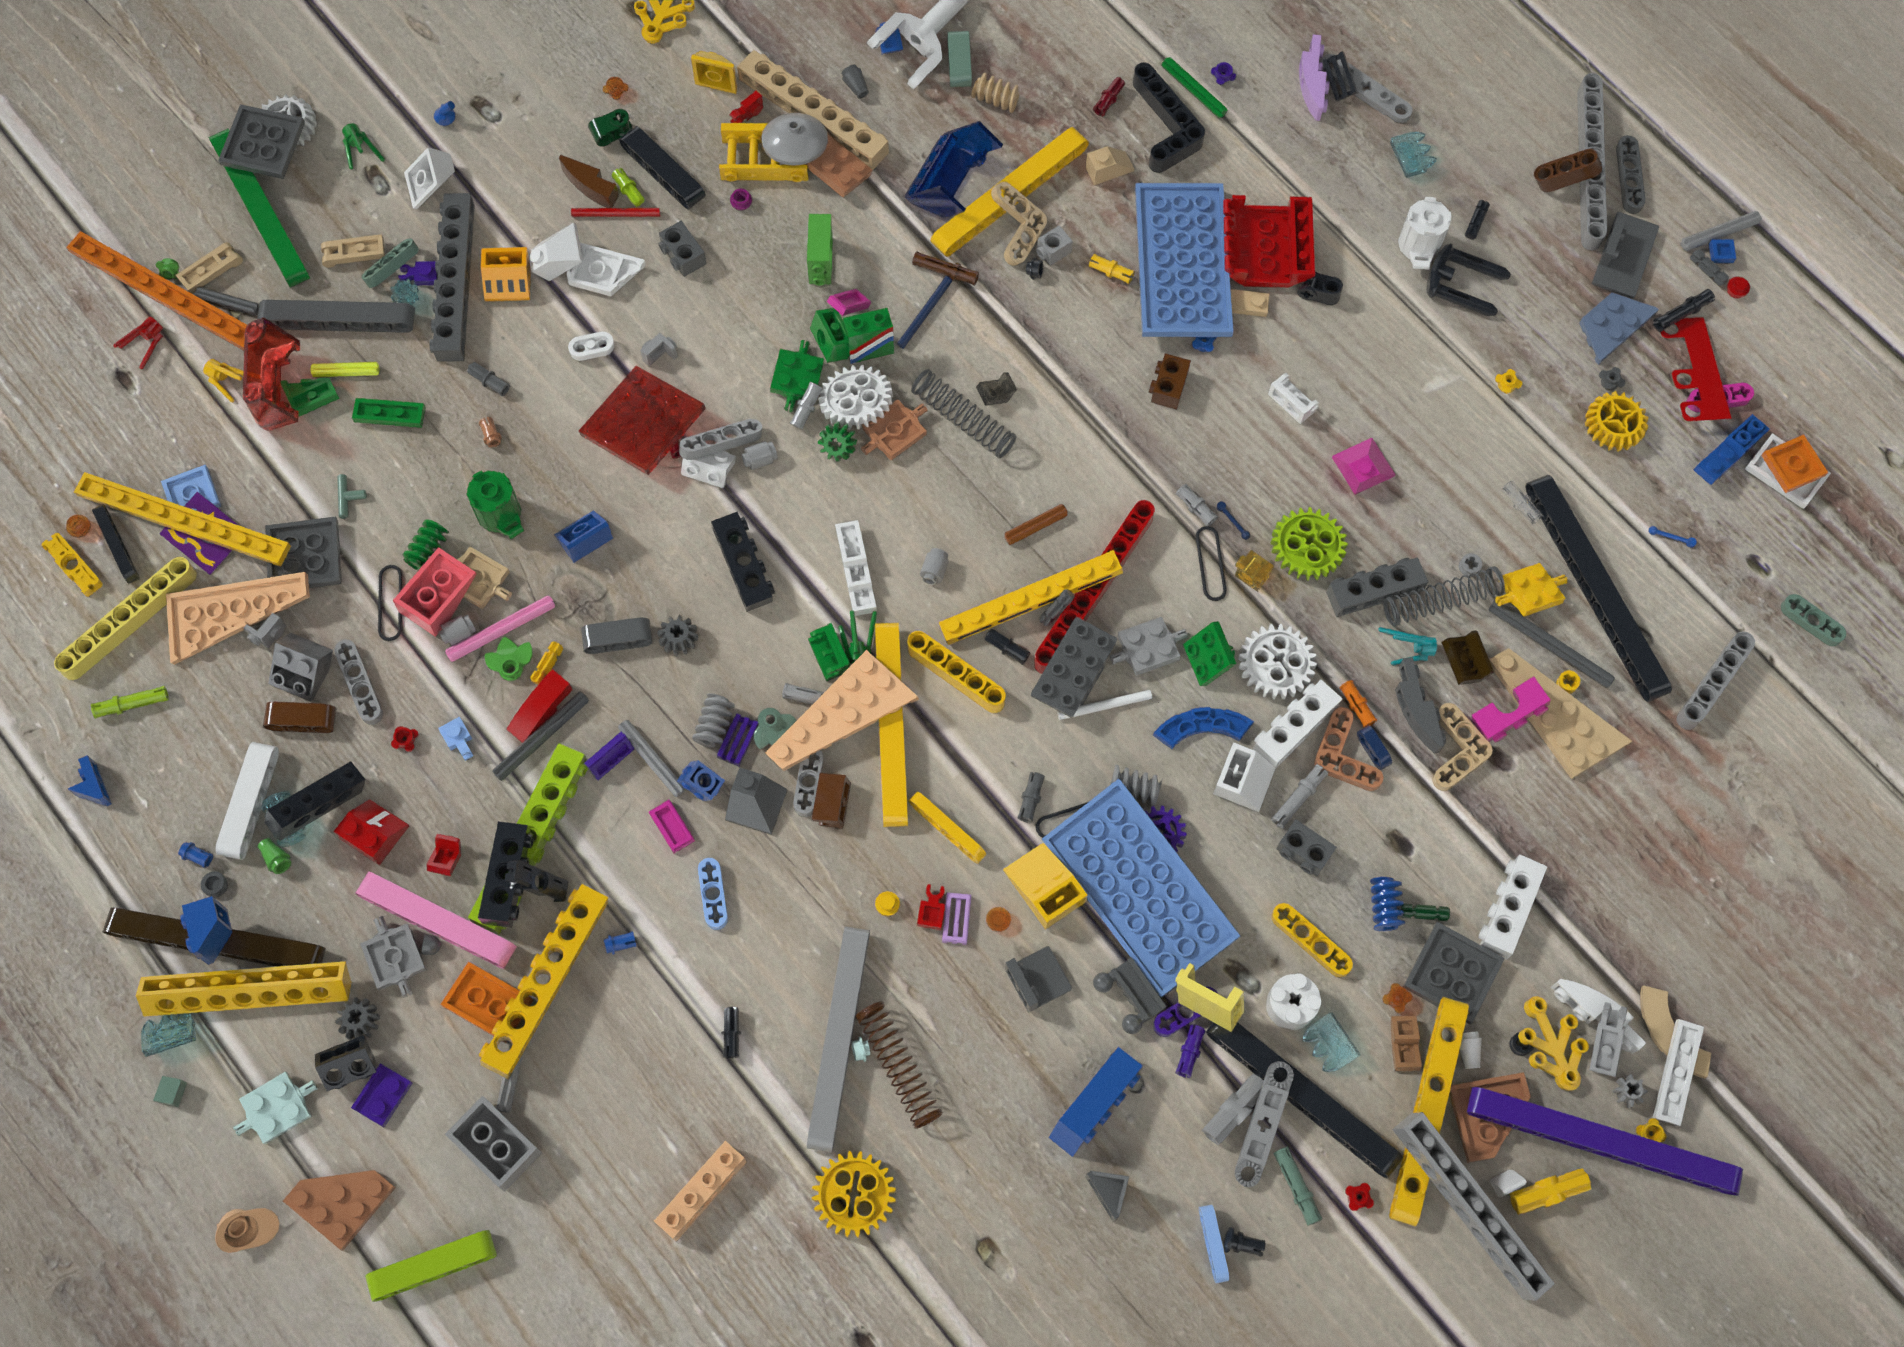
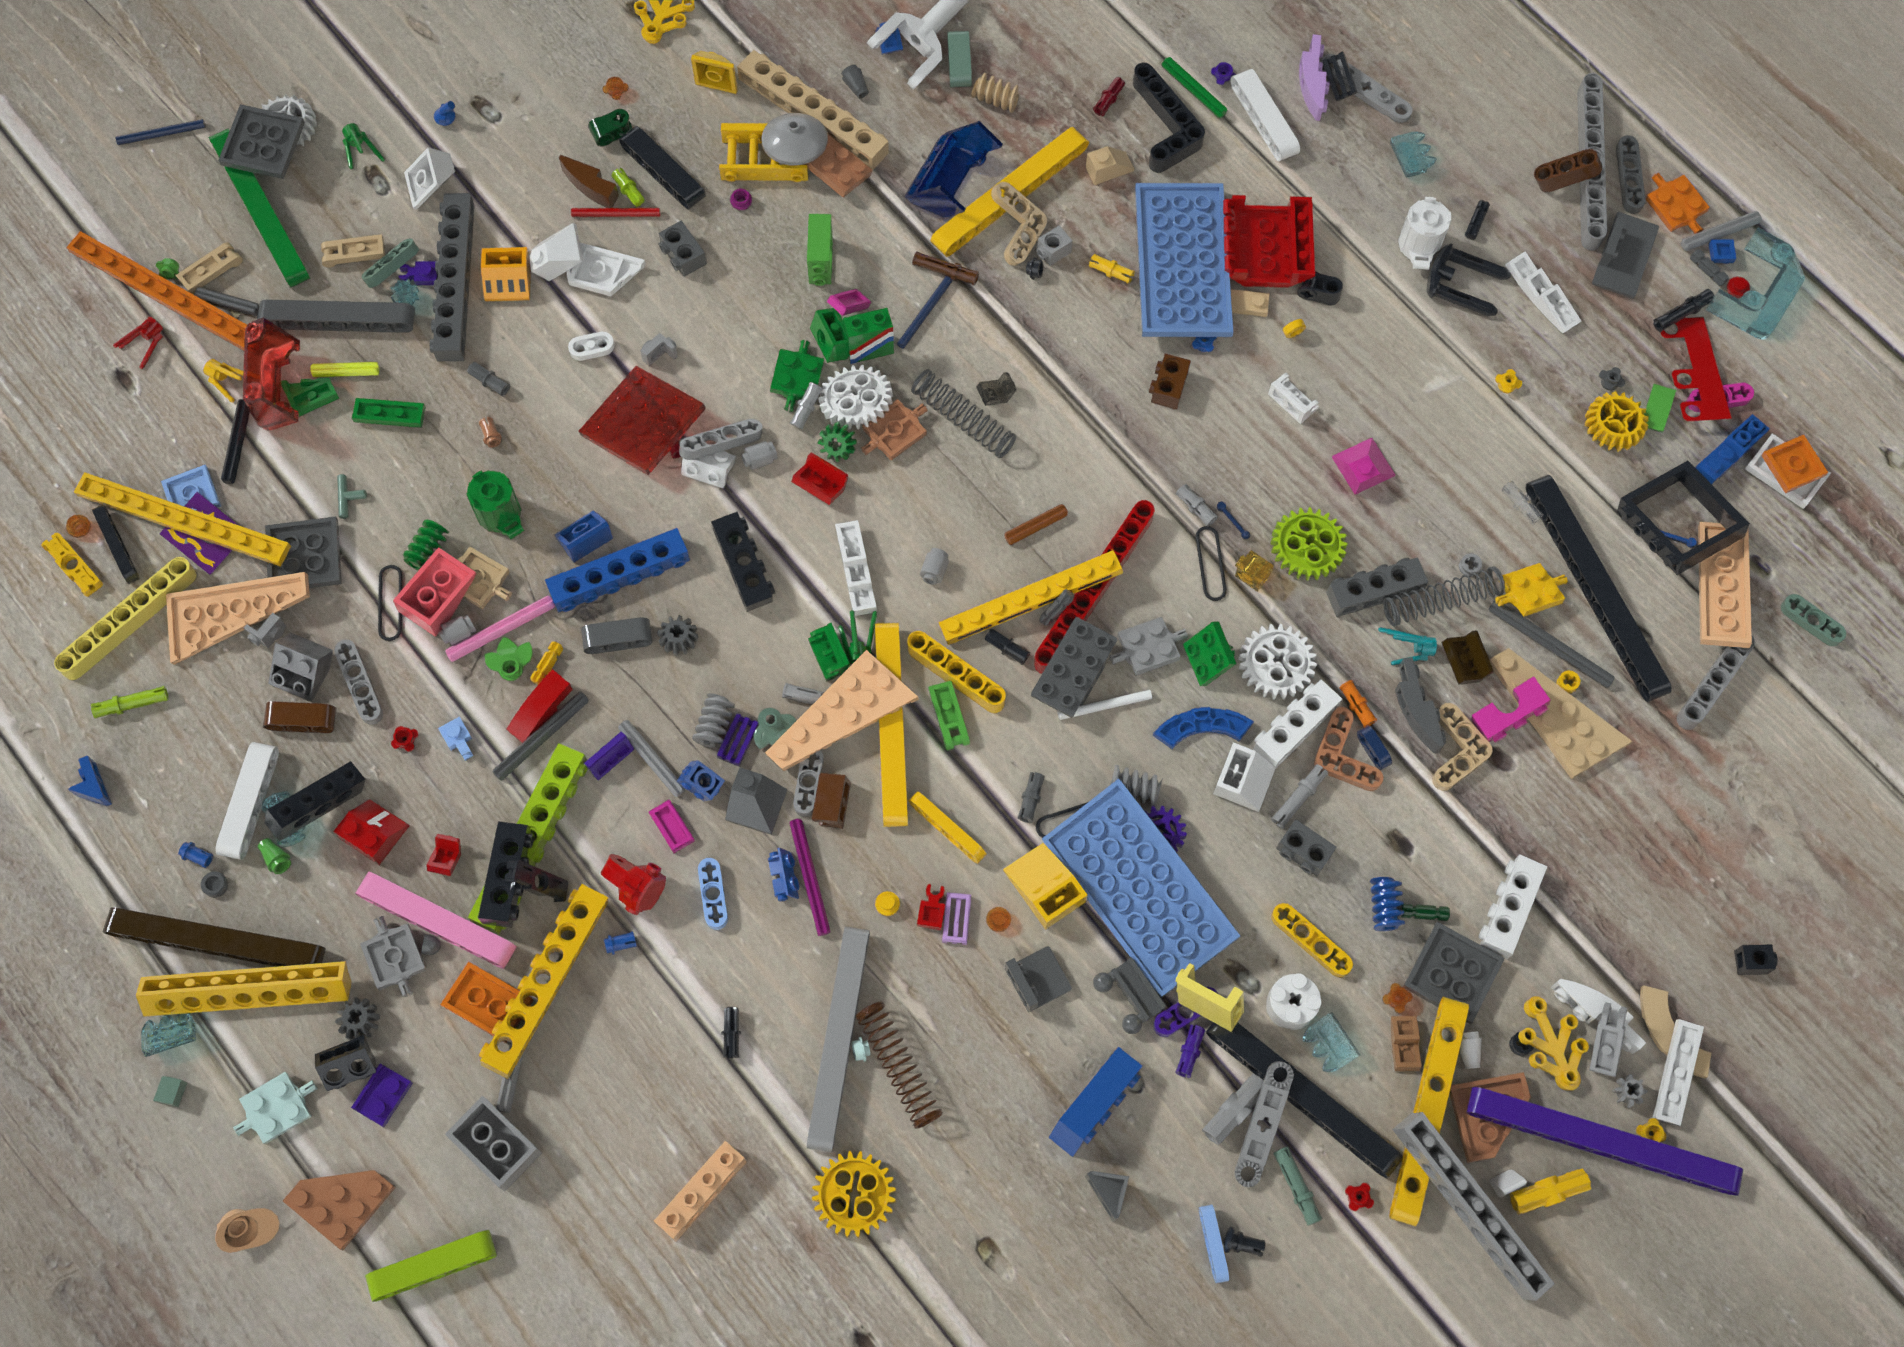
(159, 132): none -> dark blue bar
(207, 928): blue slope -> none
(235, 443): none -> black axle
(606, 566): none -> blue brick
(637, 885): none -> red piece
(749, 107): red plate -> none
(782, 864): none -> blue hinge
(809, 877): none -> magenta axle
(821, 479): none -> red bracket
(948, 714): none -> bright green plate
(1265, 115): none -> white beam
(1294, 328): none -> yellow tile
(1542, 293): none -> white slope
(1613, 323): sand blue wing -> none
(1659, 407): none -> bright green slope
(1677, 203): none -> orange plate
(1706, 494): none -> black window
(1725, 592): none -> light nougat plate
(1746, 964): none -> black brick
(1757, 312): none -> clear light blue windscreen

